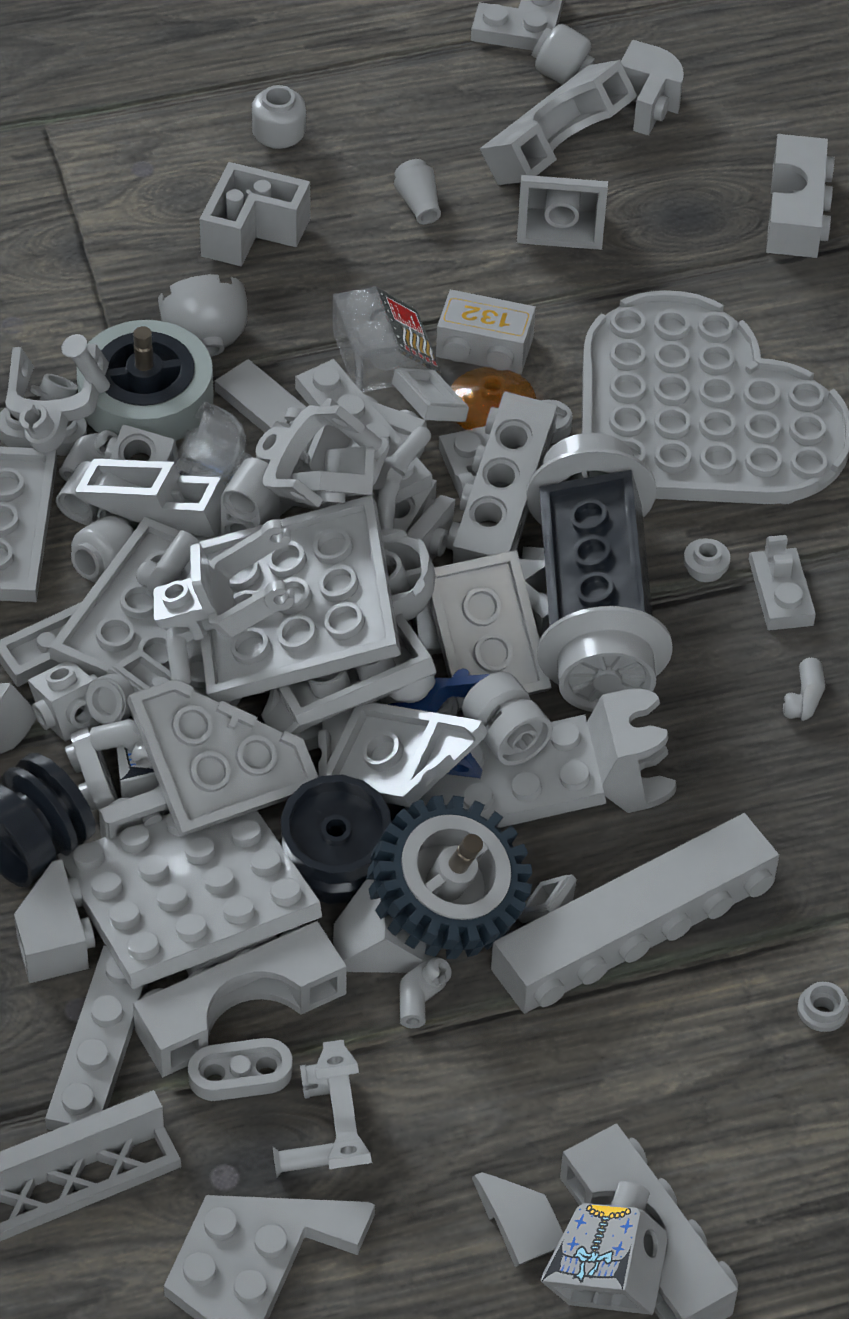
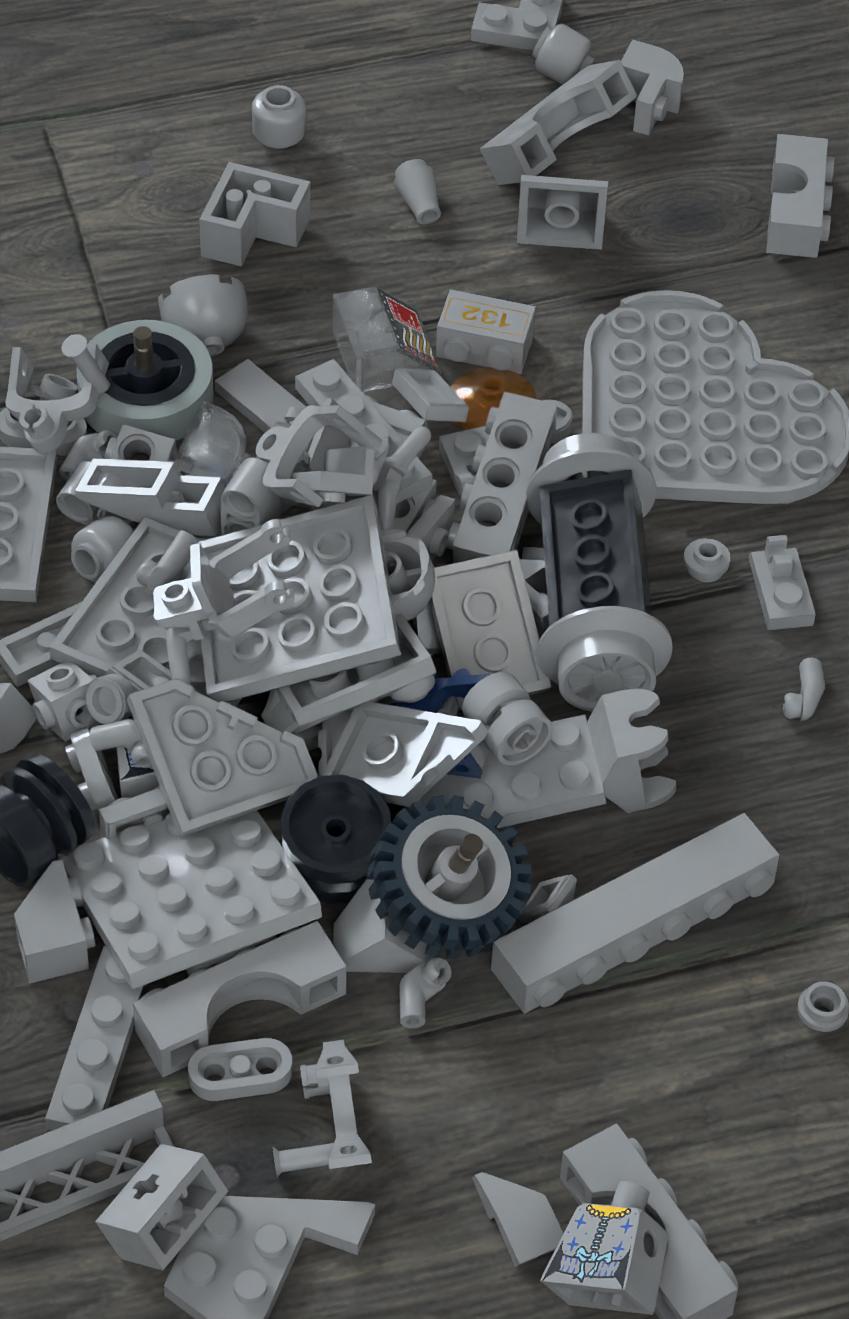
(162, 1206): none -> light grey brick

